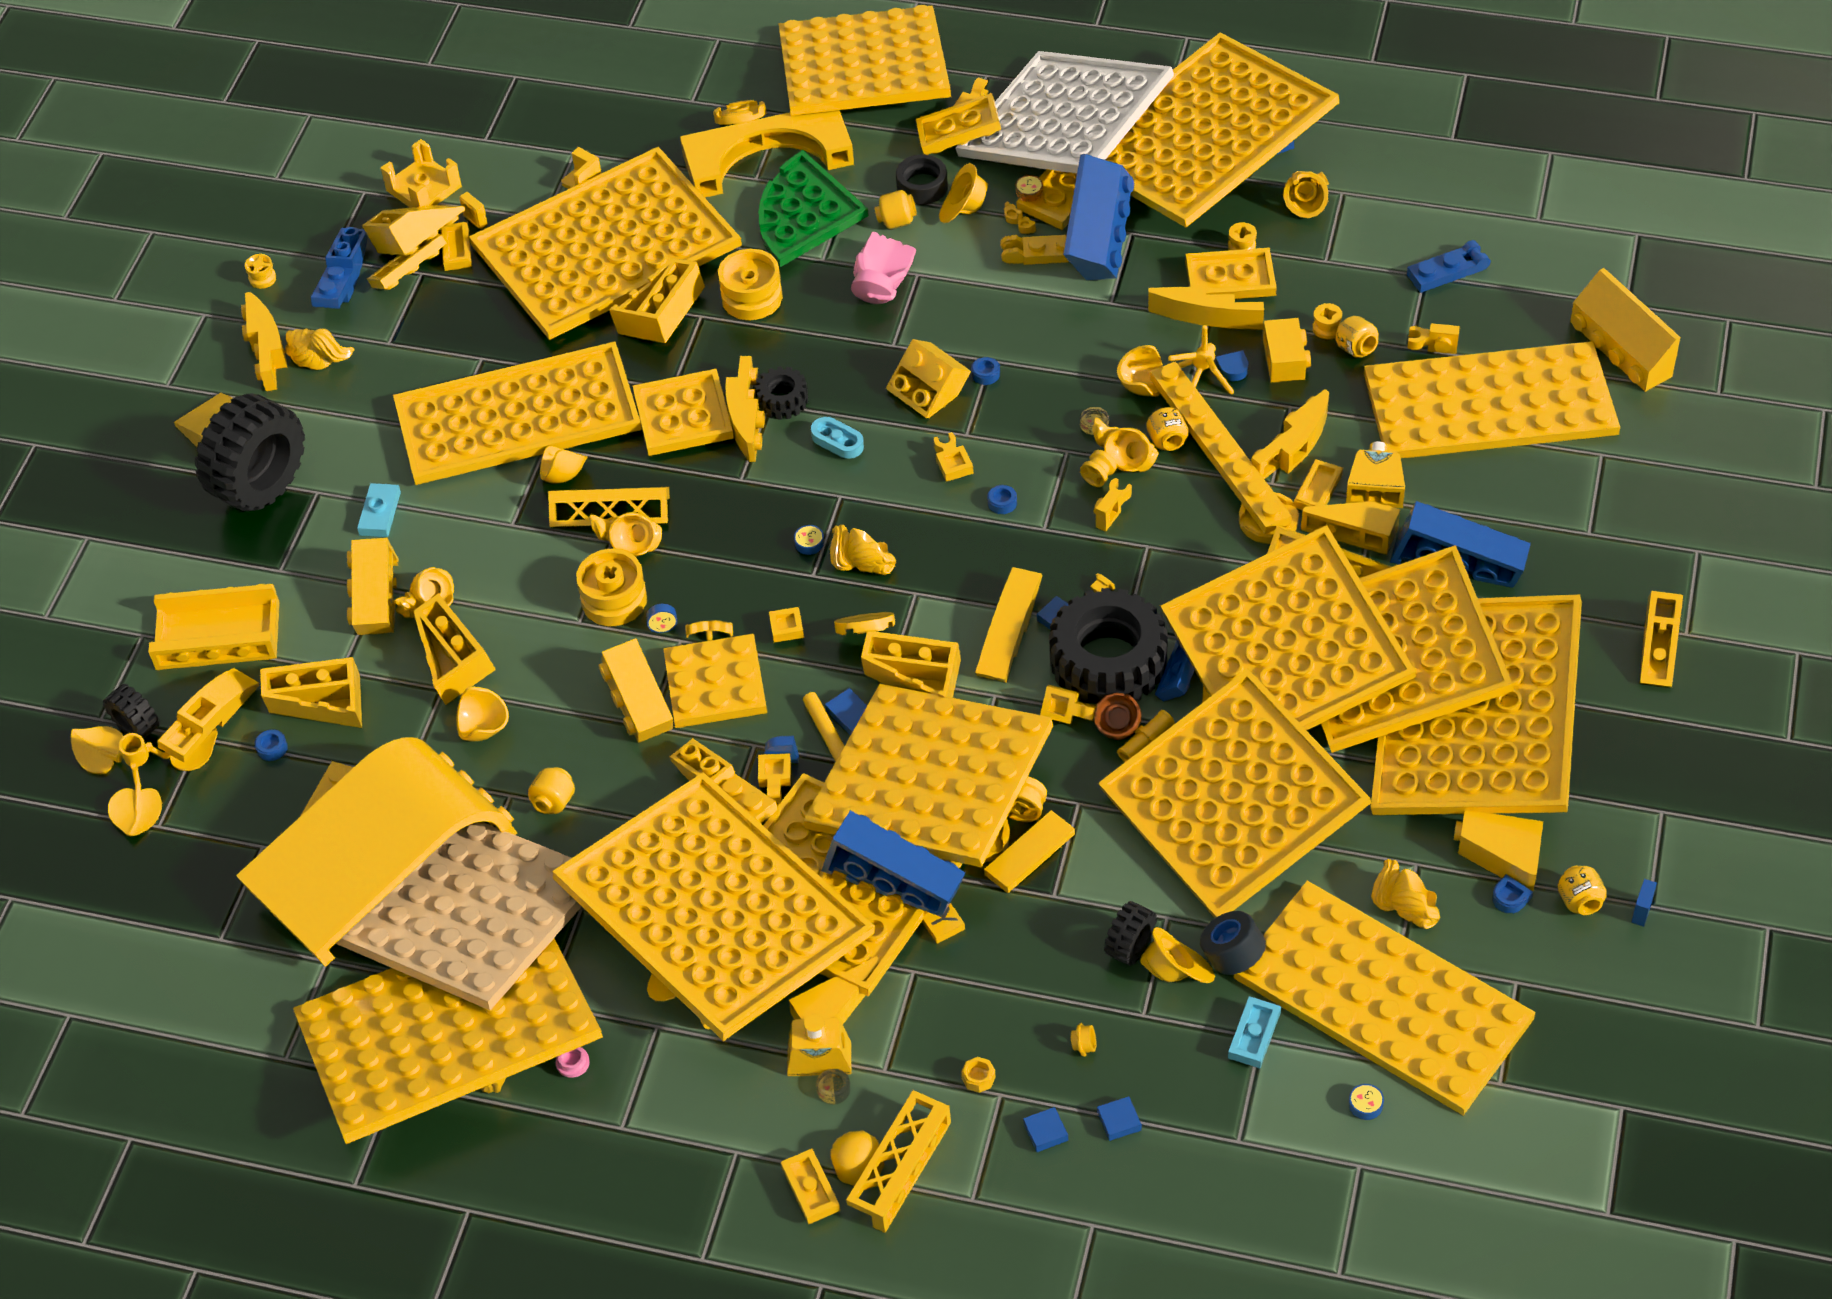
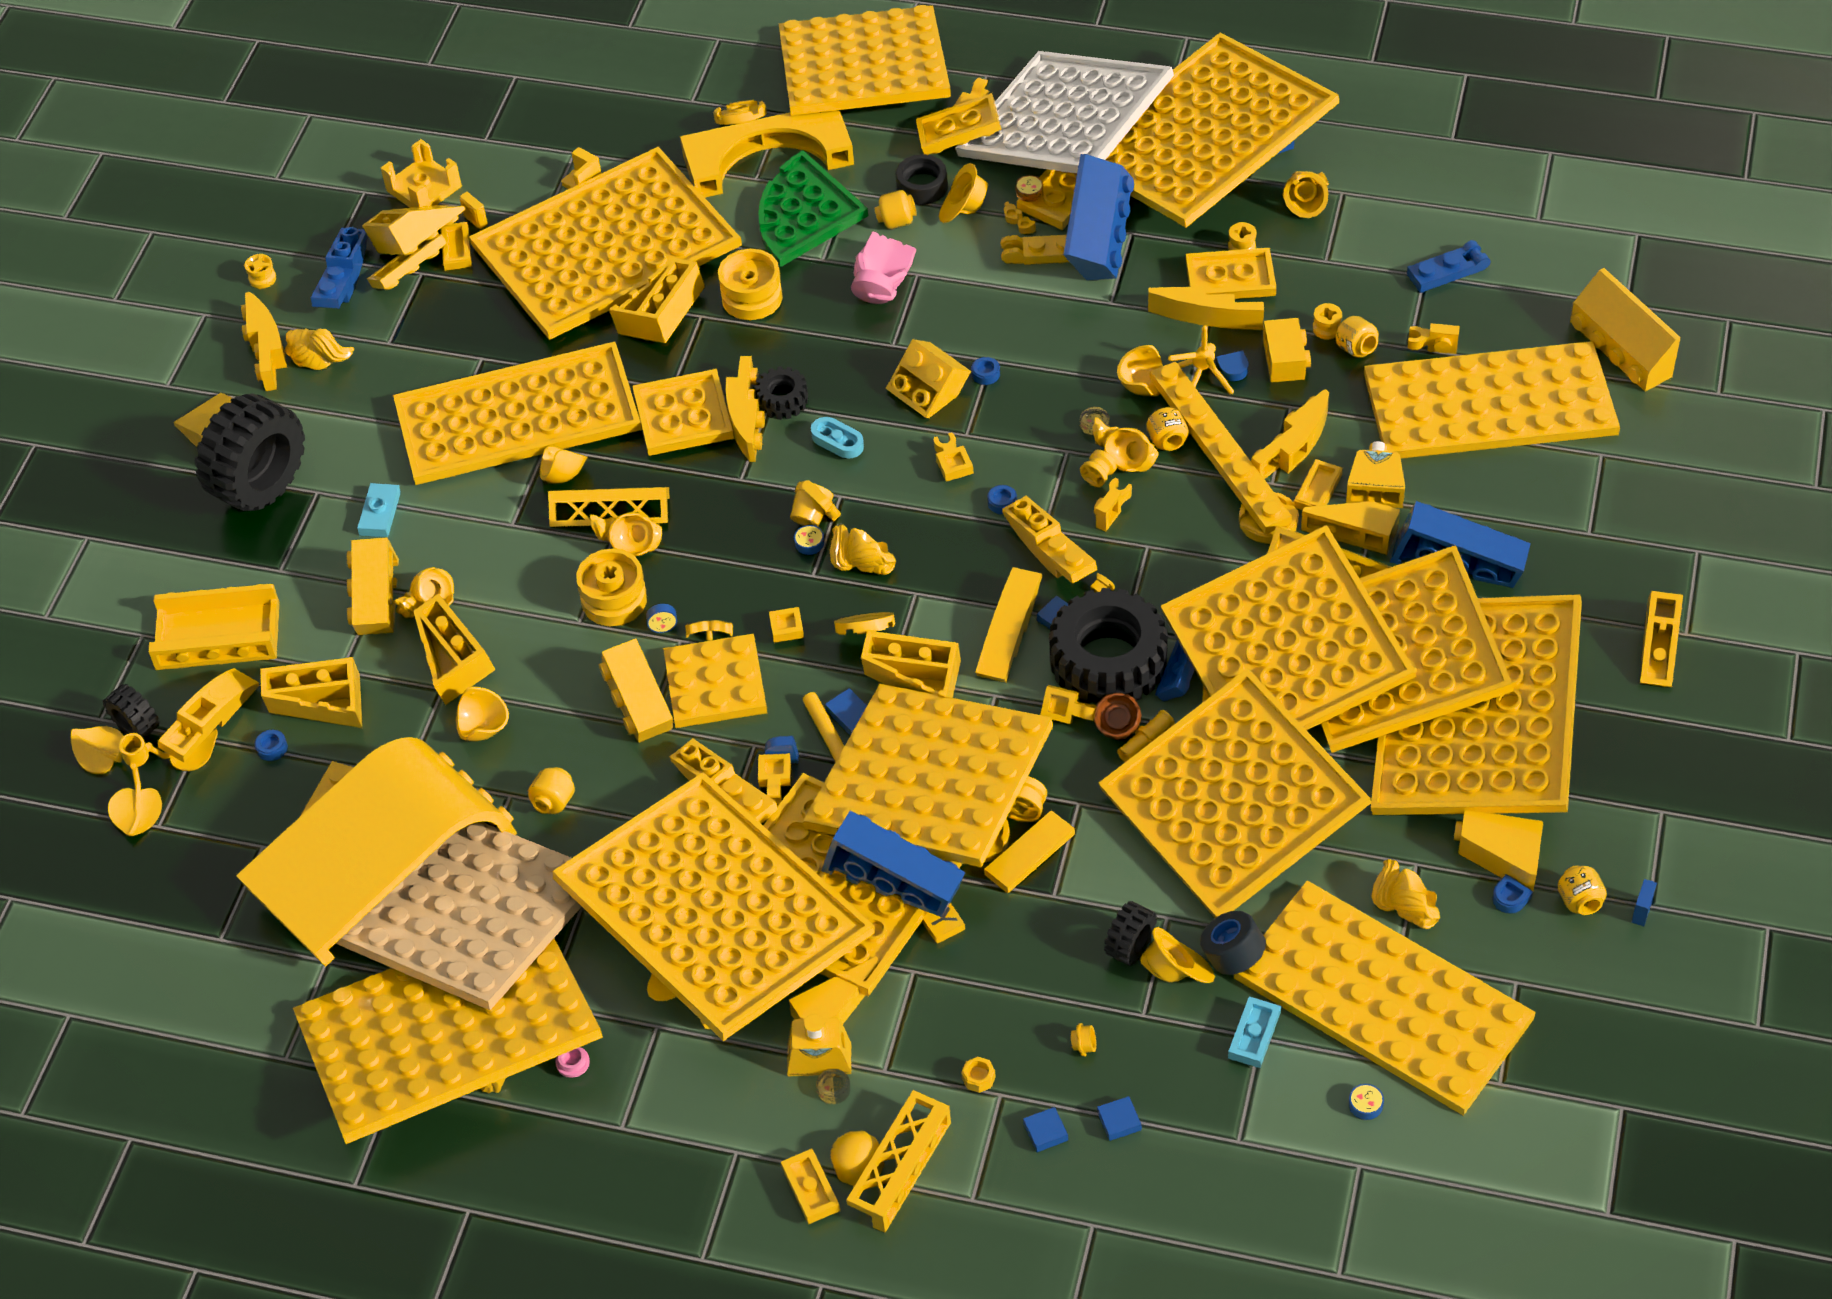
(812, 503): none -> yellow piece
(1047, 542): none -> yellow slope

